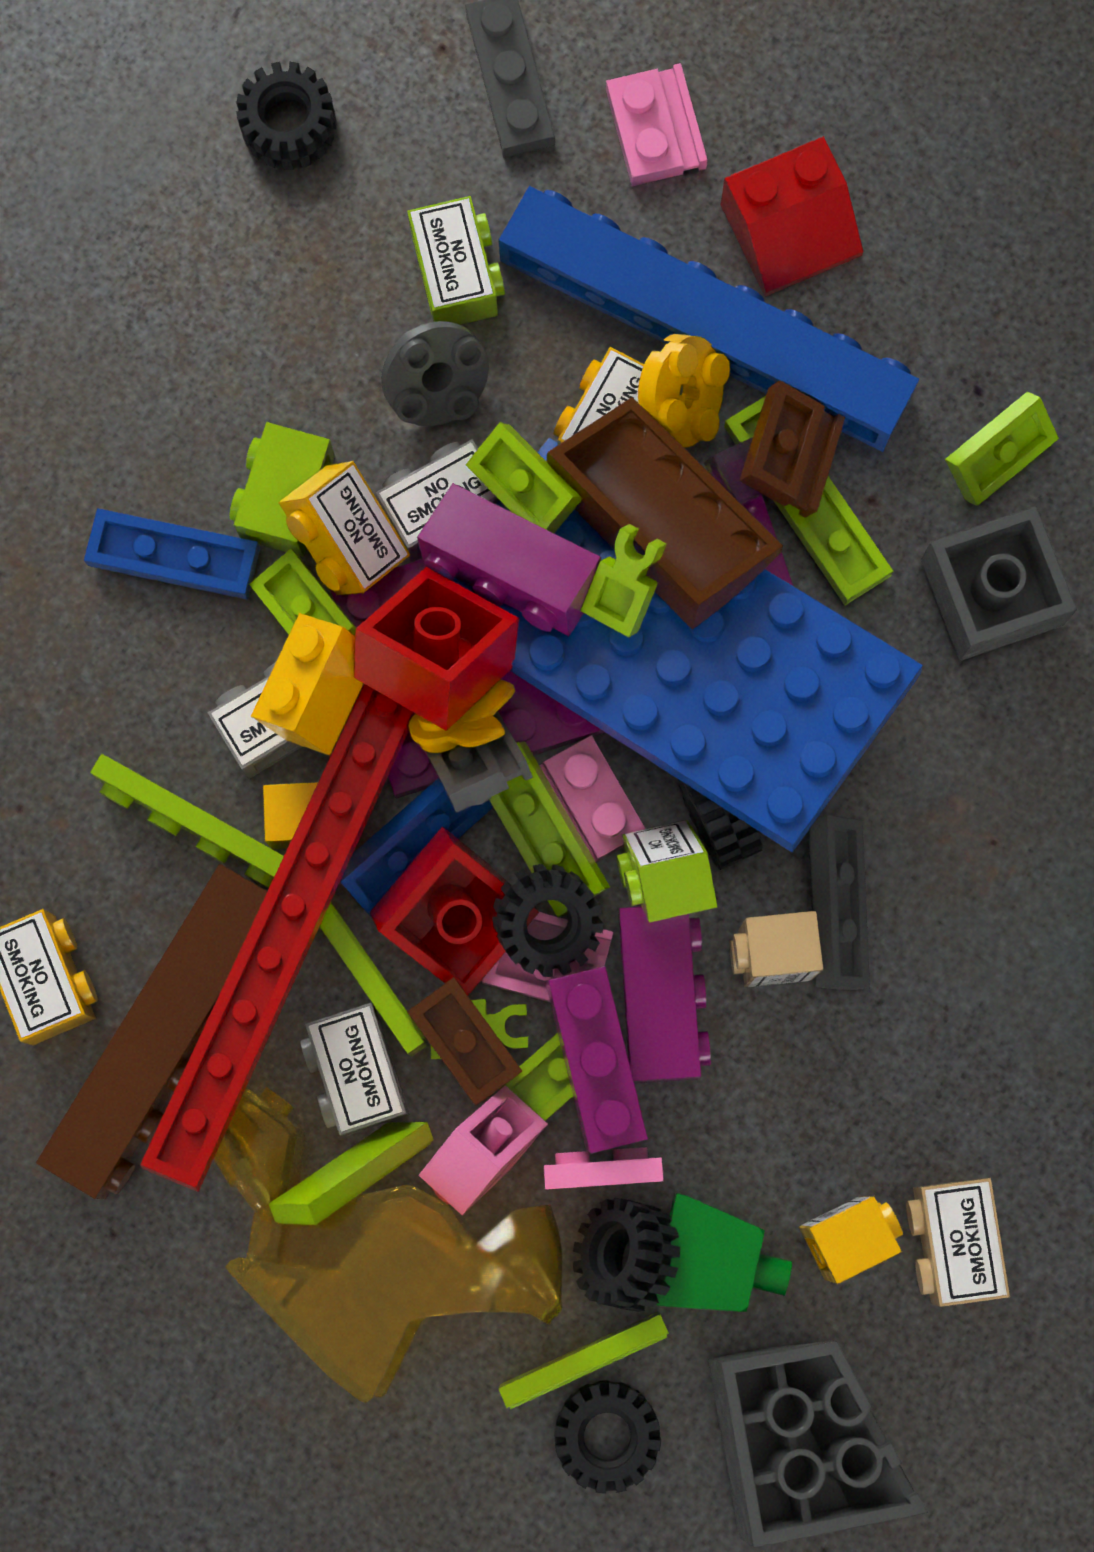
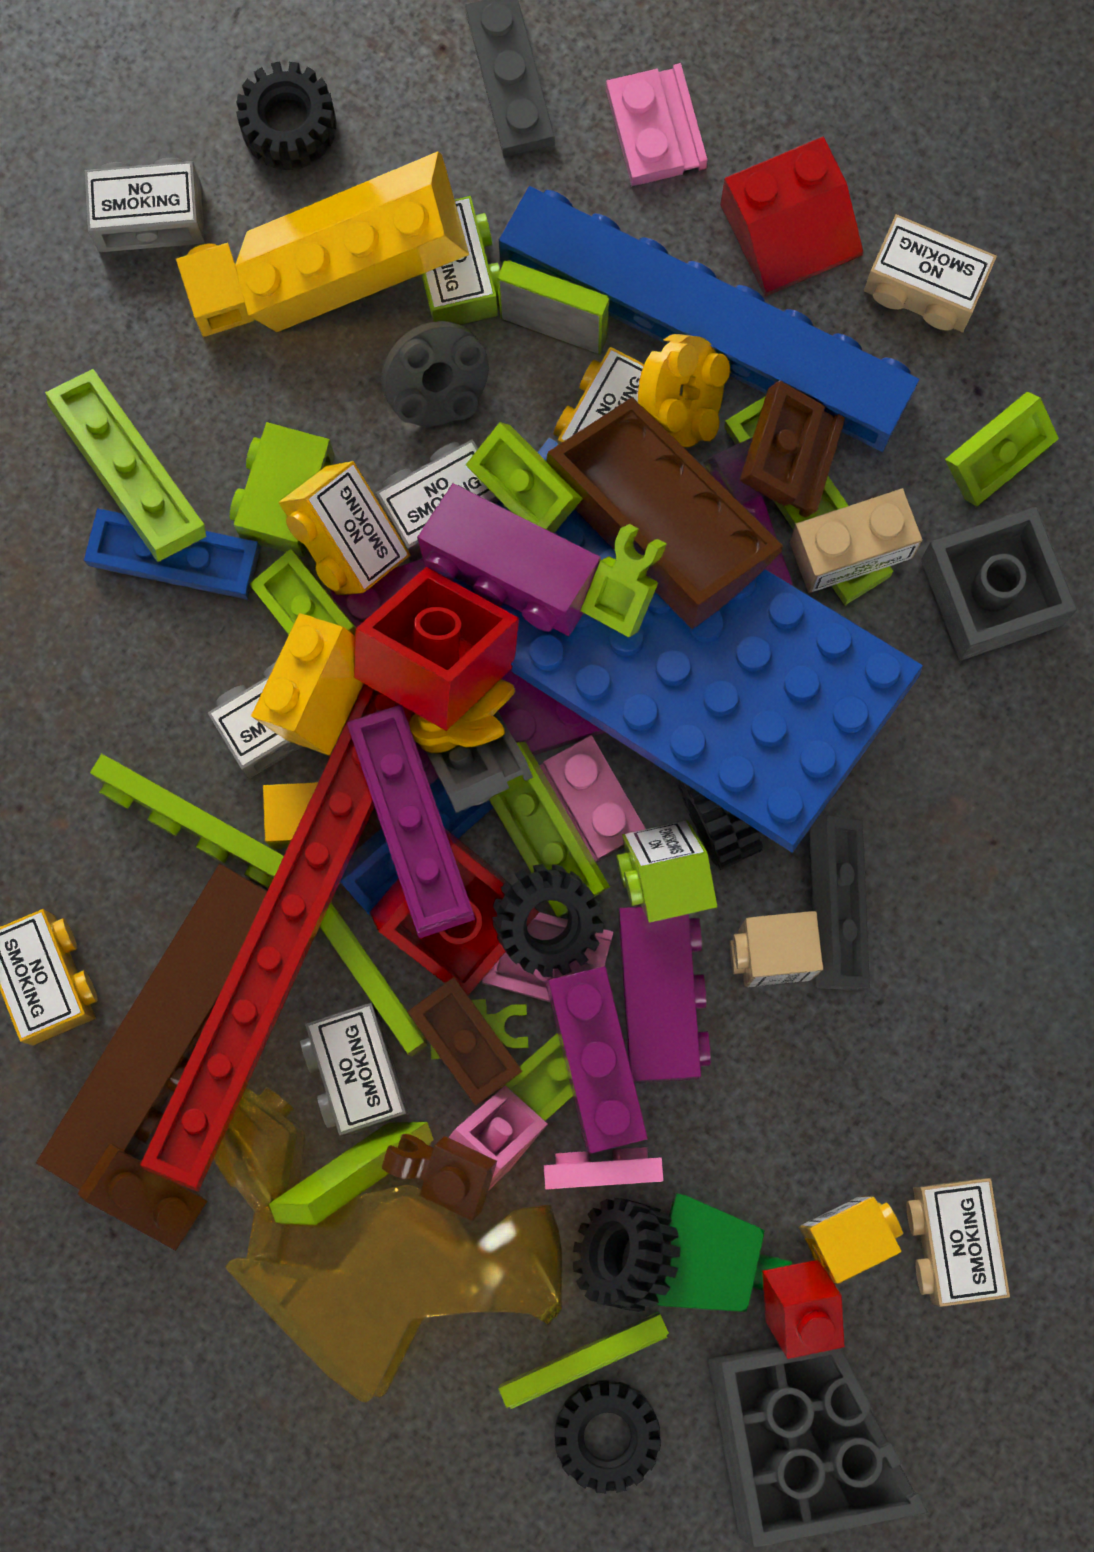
(125, 465): none -> lime plate
(141, 1197): none -> reddish brown plate
(144, 205): none -> brick
(213, 288): none -> yellow brick
(351, 245): none -> yellow slope
(410, 821): none -> magenta tile
(451, 1172): none -> reddish brown plate
(553, 306): none -> tile
(803, 1309): none -> red brick
(855, 540): none -> tan brick
(929, 274): none -> brick

